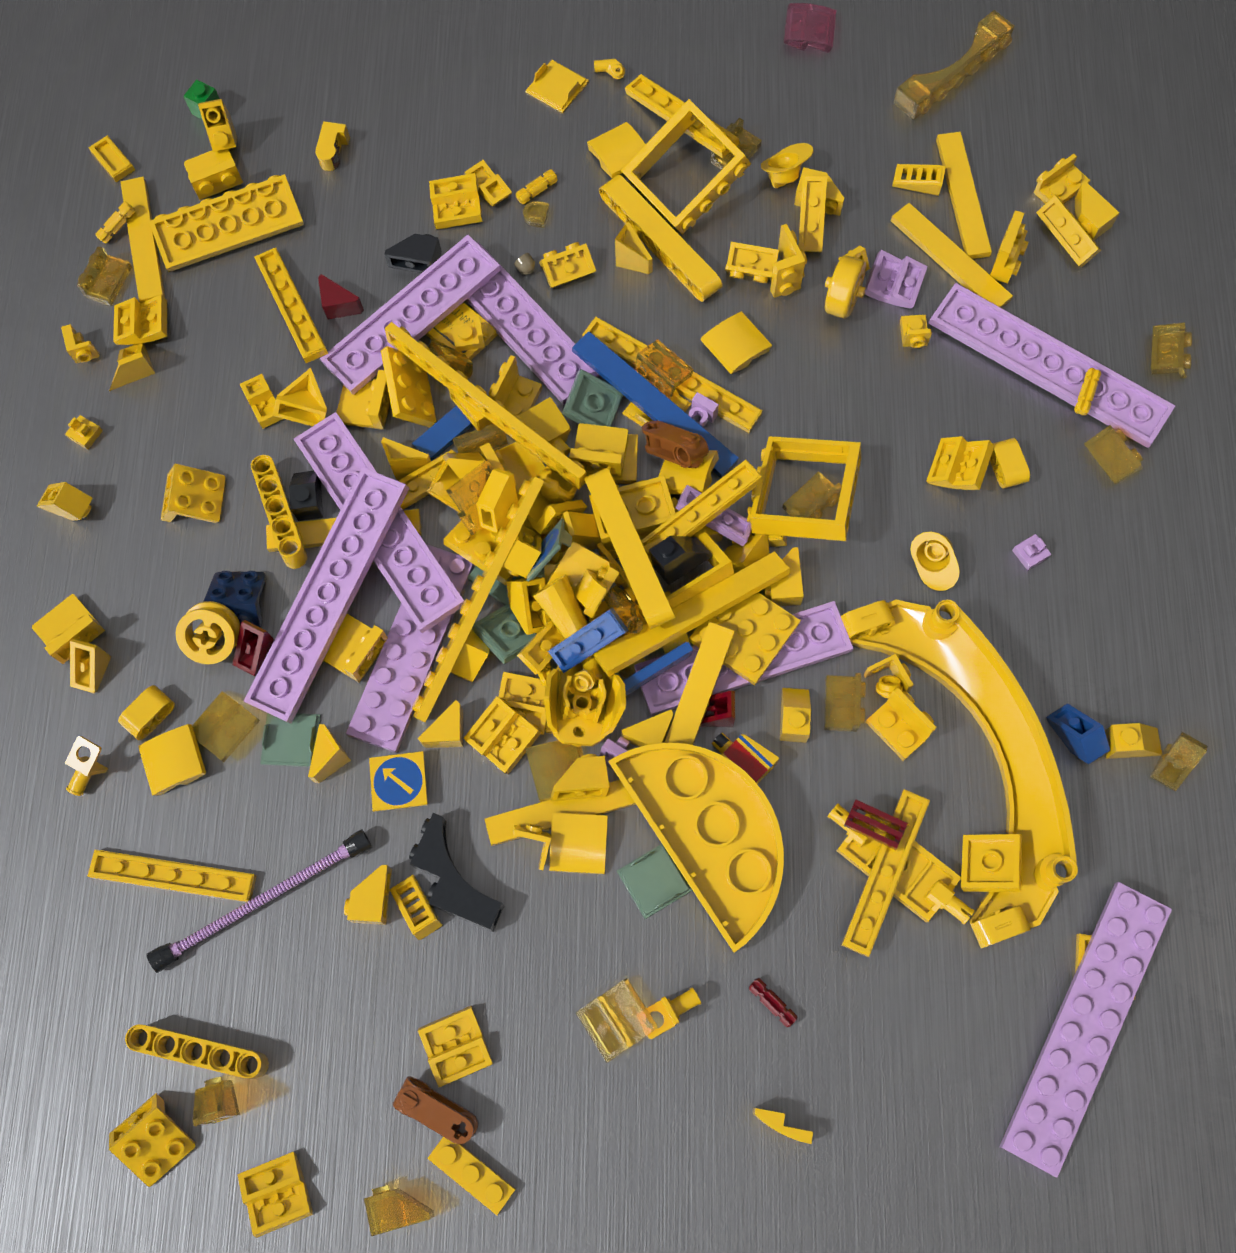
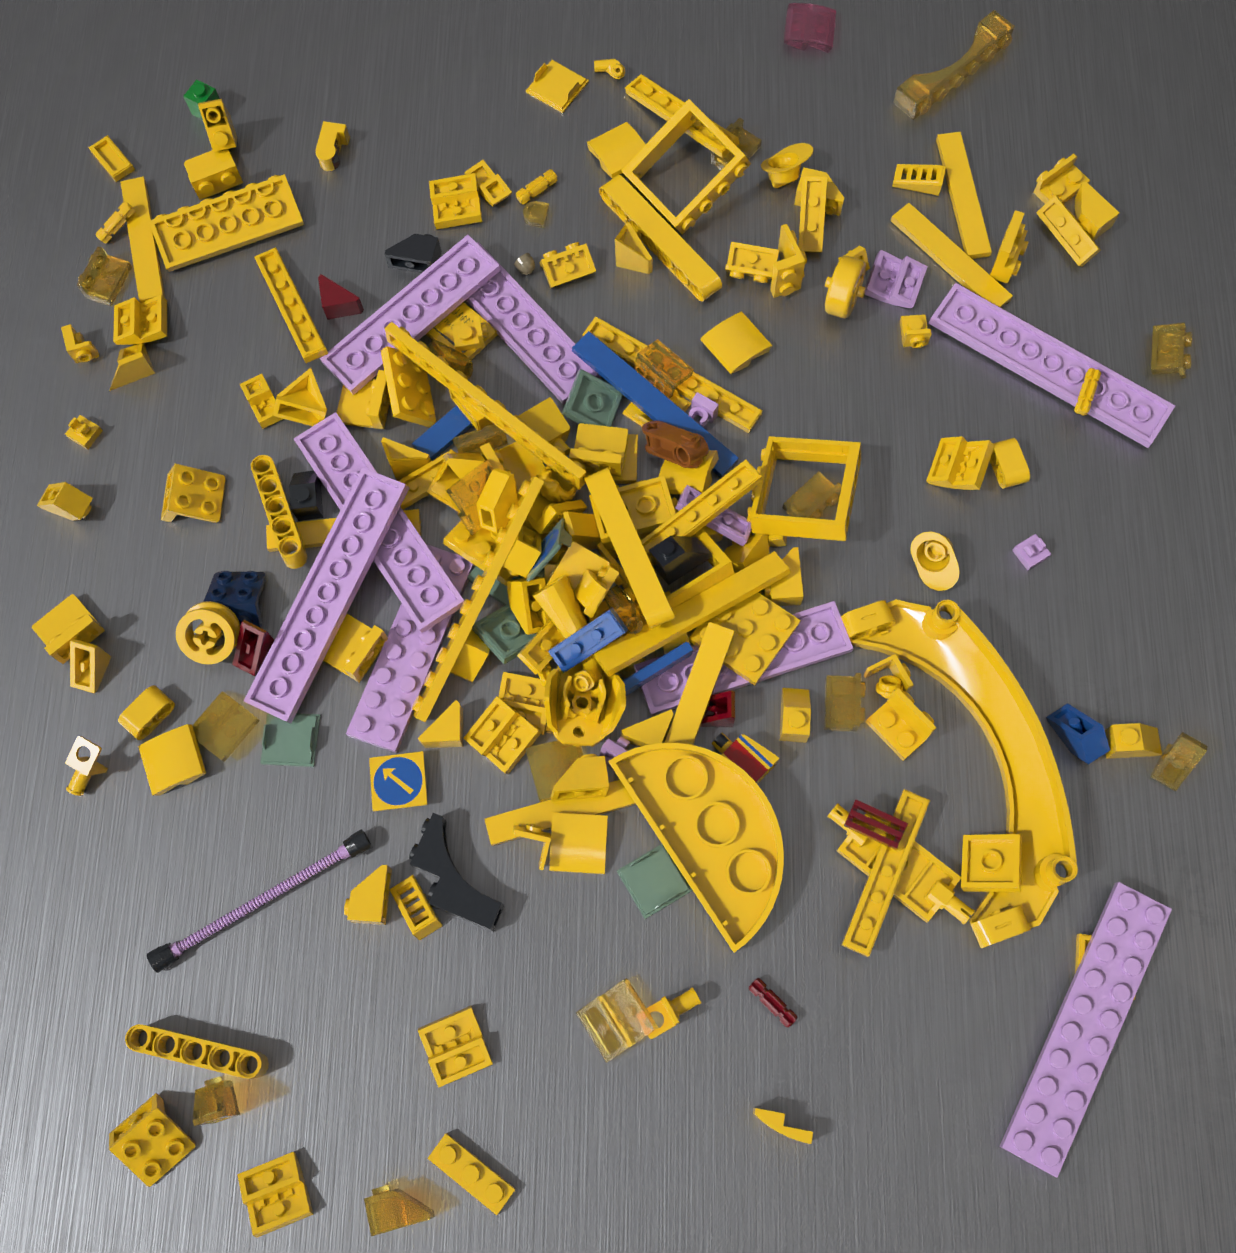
(172, 876): yellow tile -> none
(327, 755): yellow slope -> none
(435, 1111): dark orange piece -> none
(513, 390): yellow bracket -> none
(1113, 454): clear yellow bracket -> none

